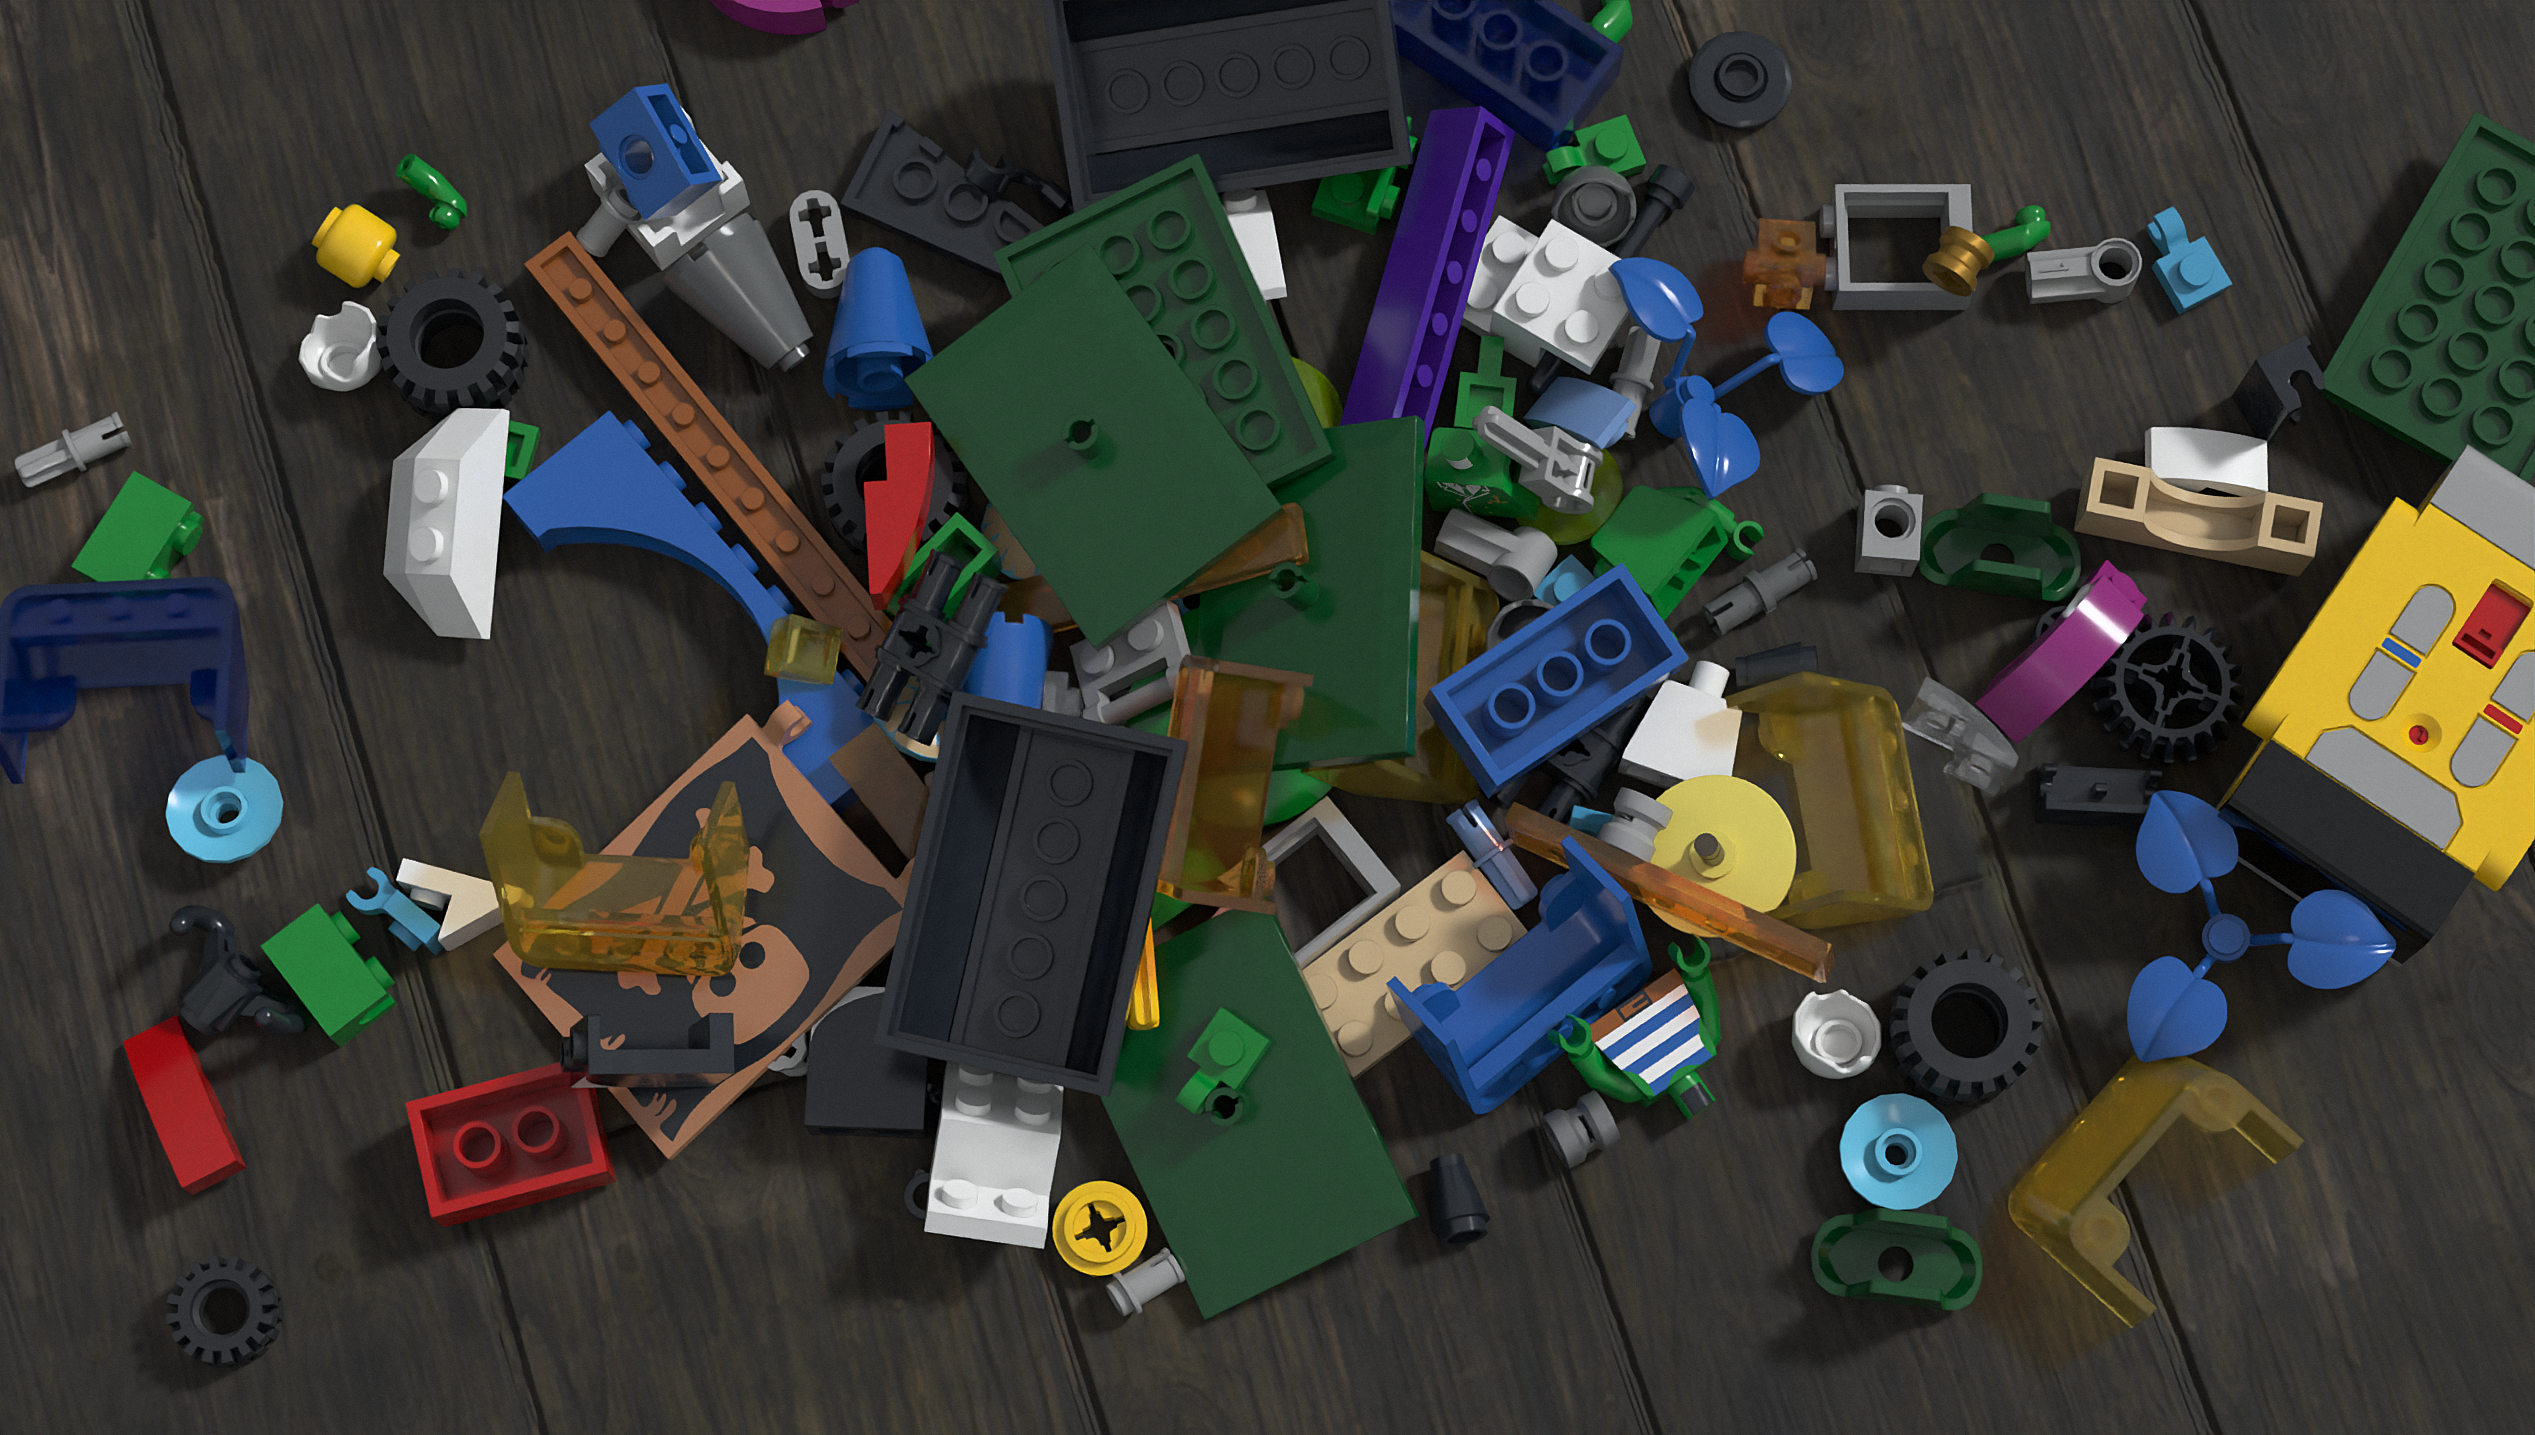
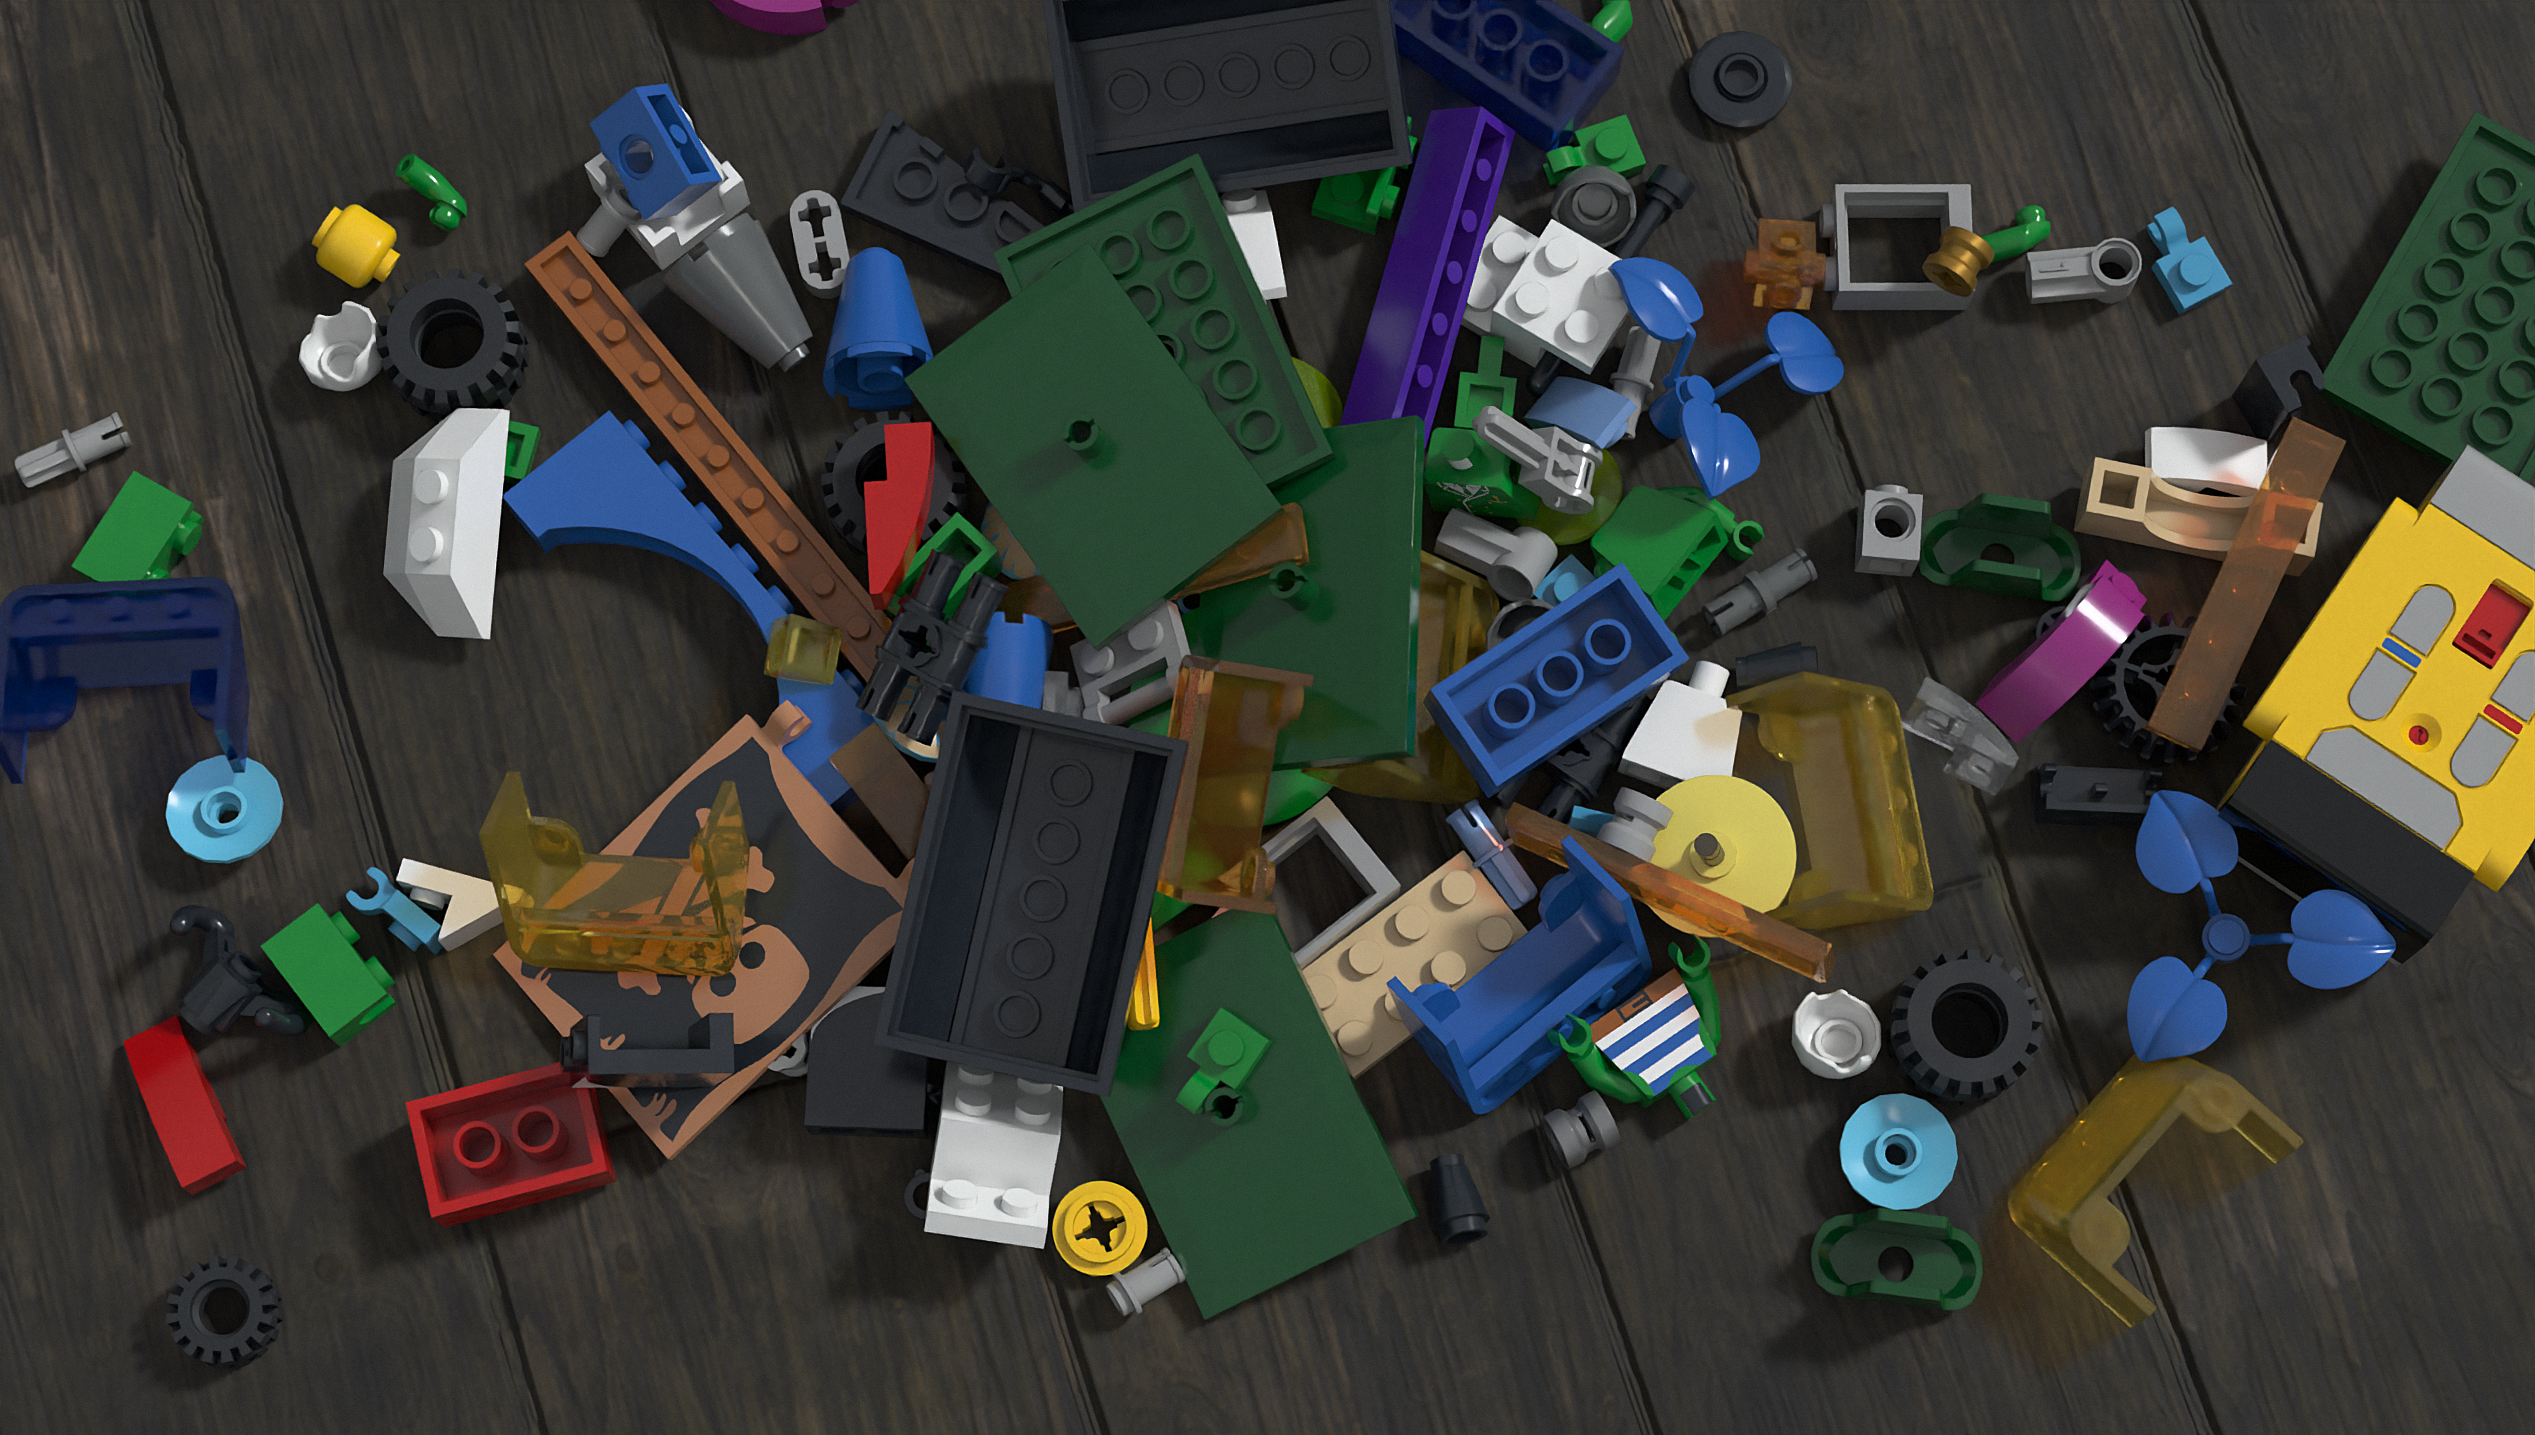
(2245, 585): none -> clear orange tile

